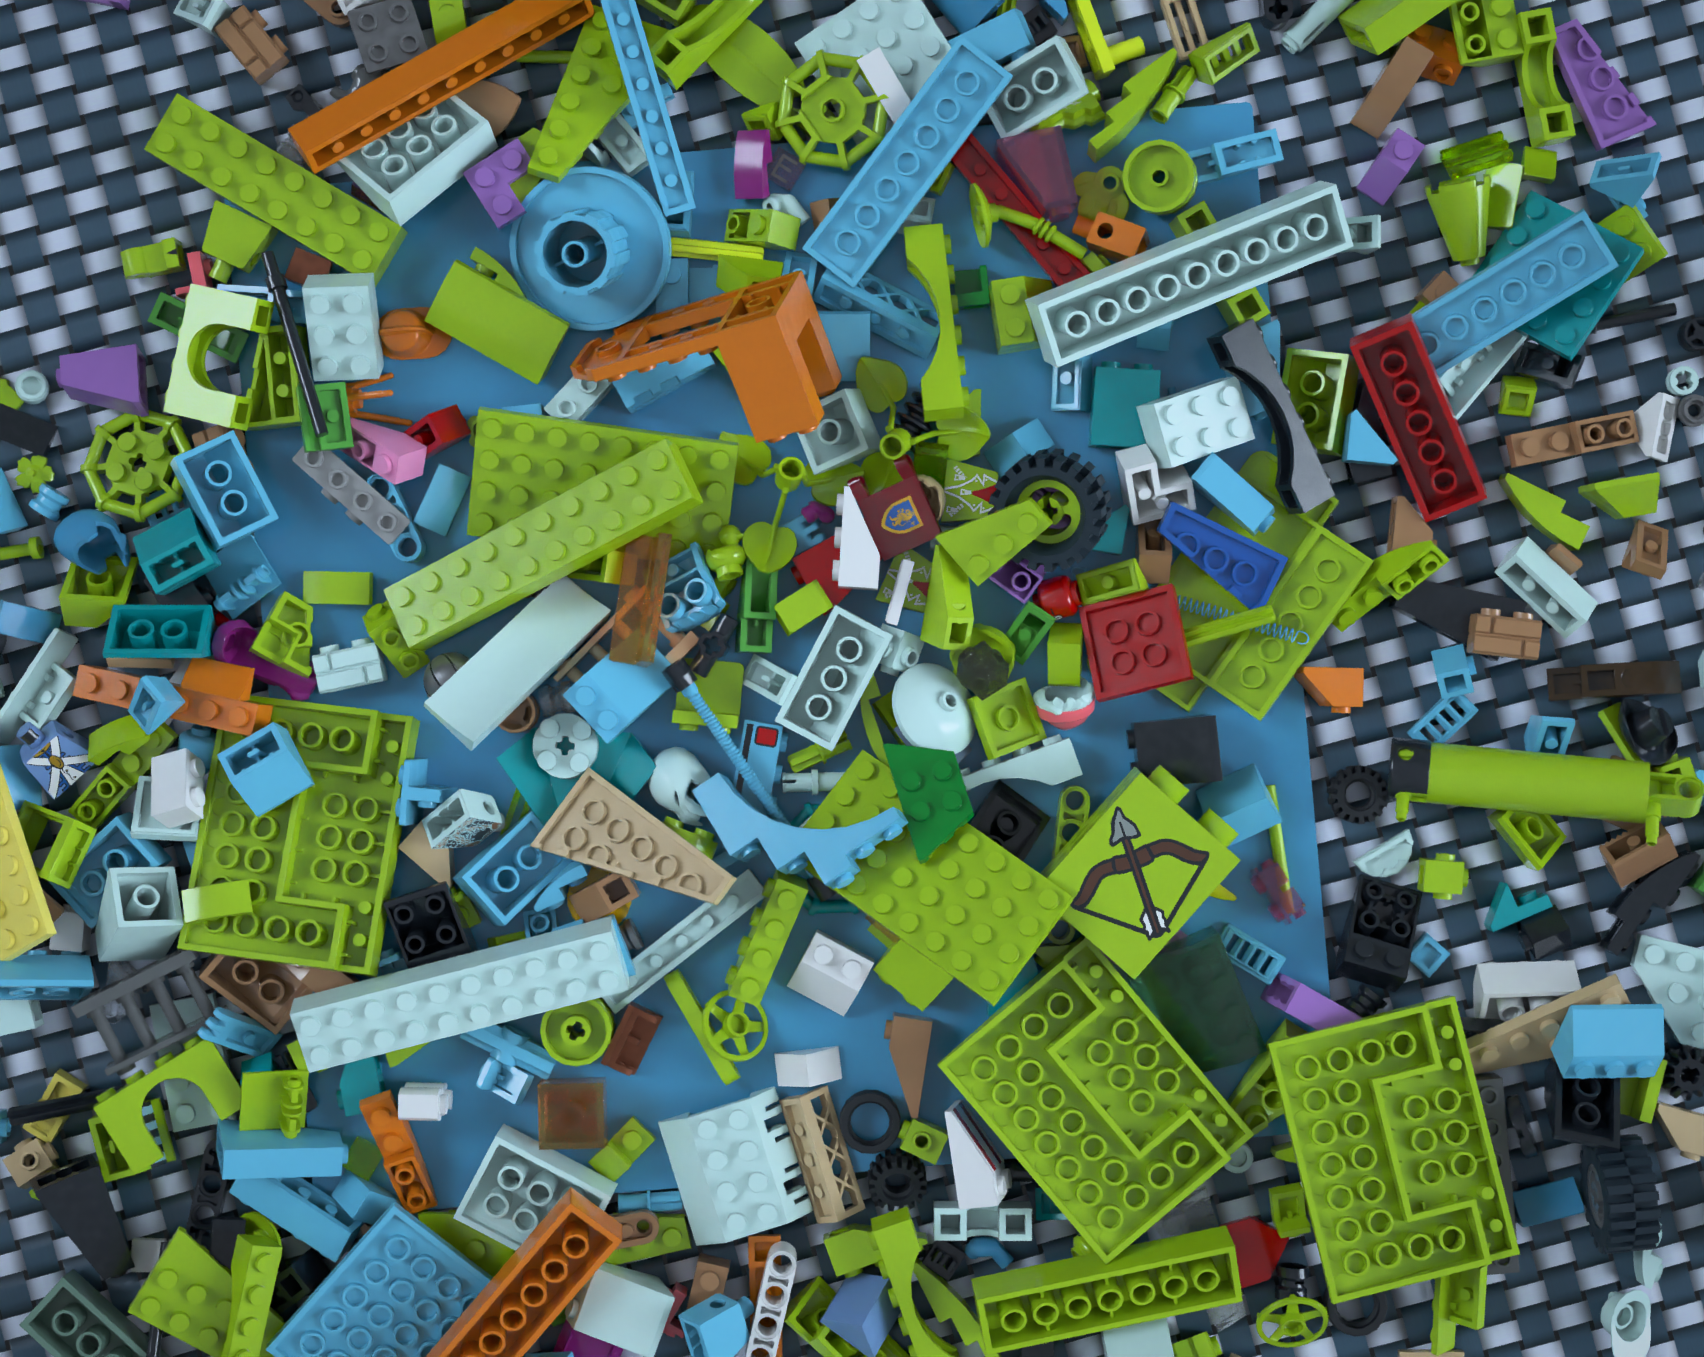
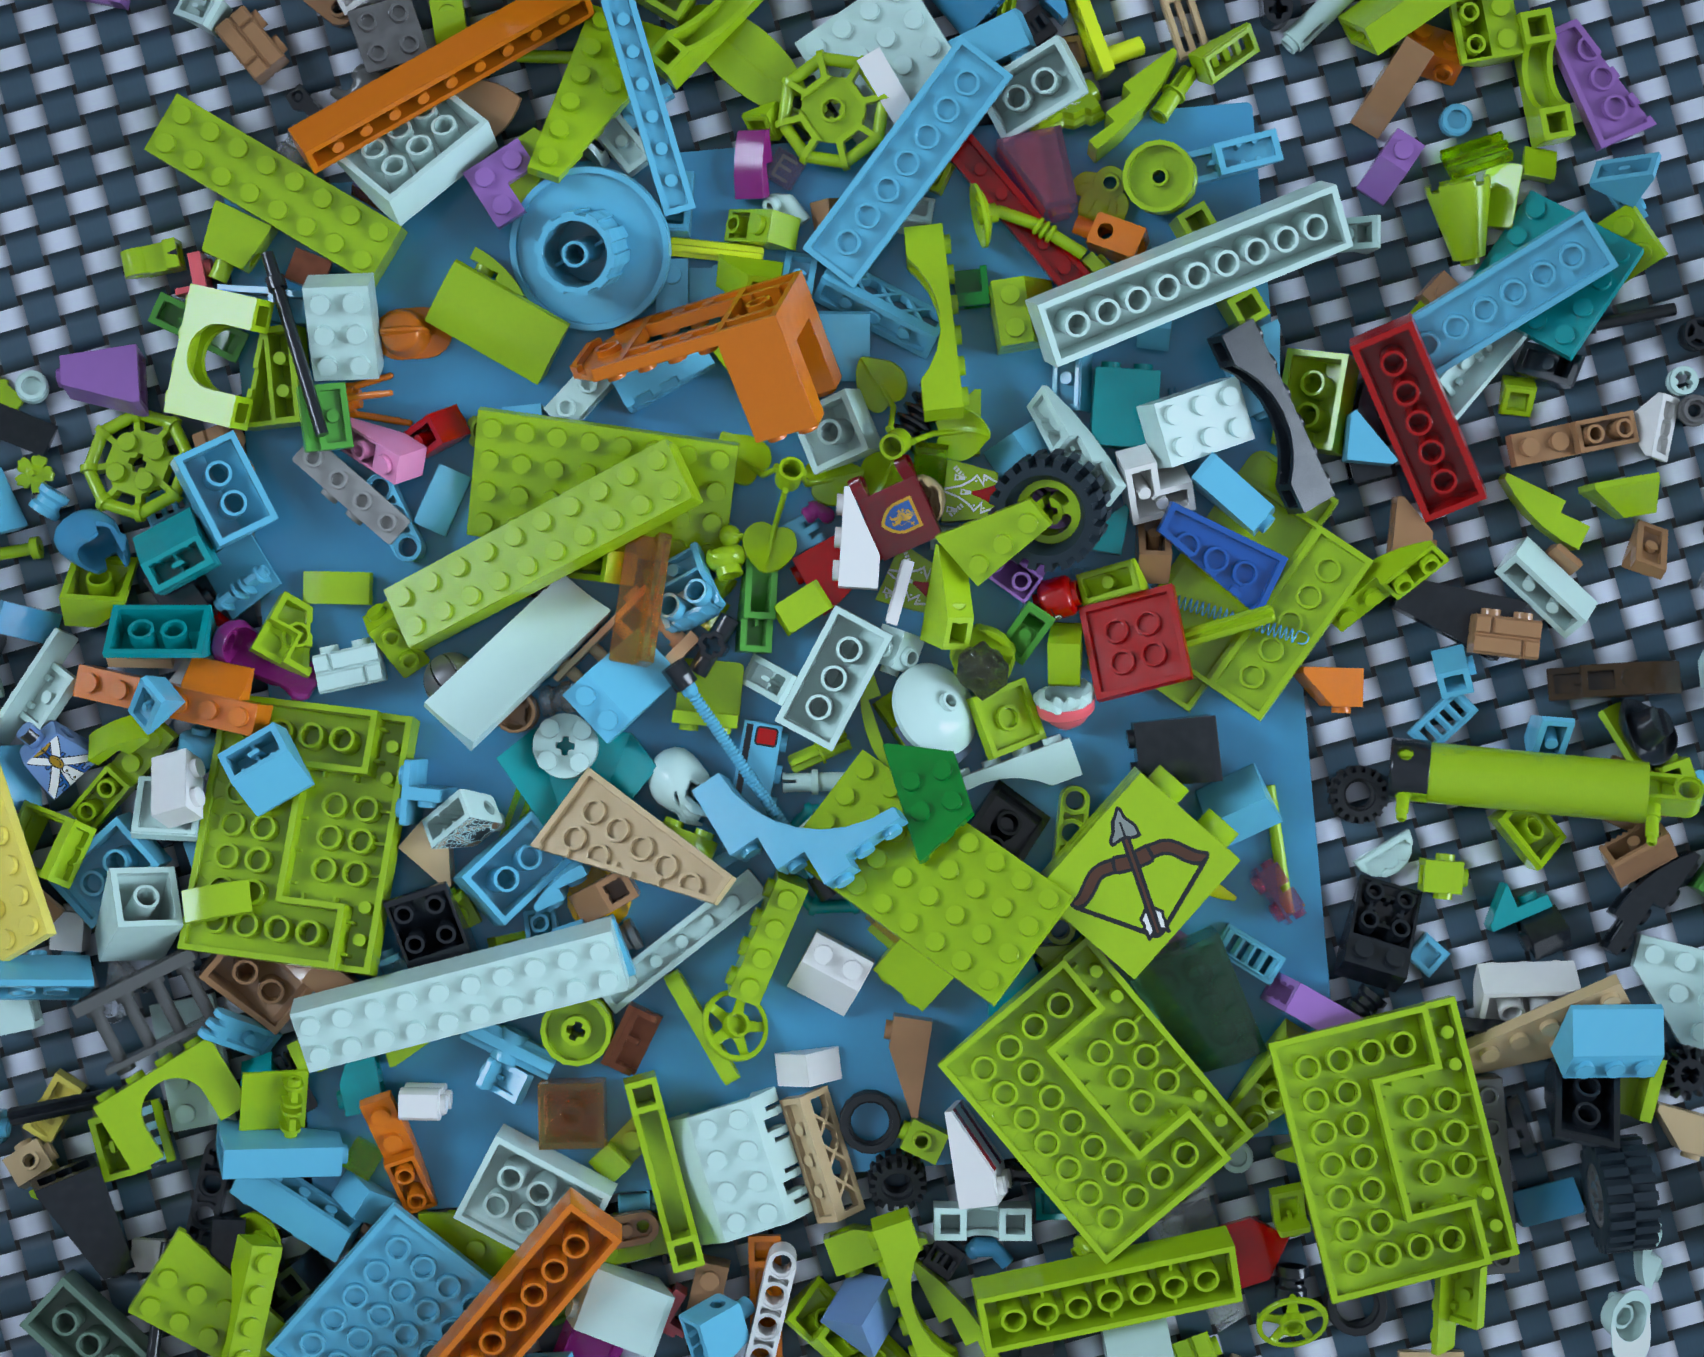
(664, 1171): none -> lime arch
(1066, 431): none -> light aqua slope
(1455, 120): none -> medium azure tile

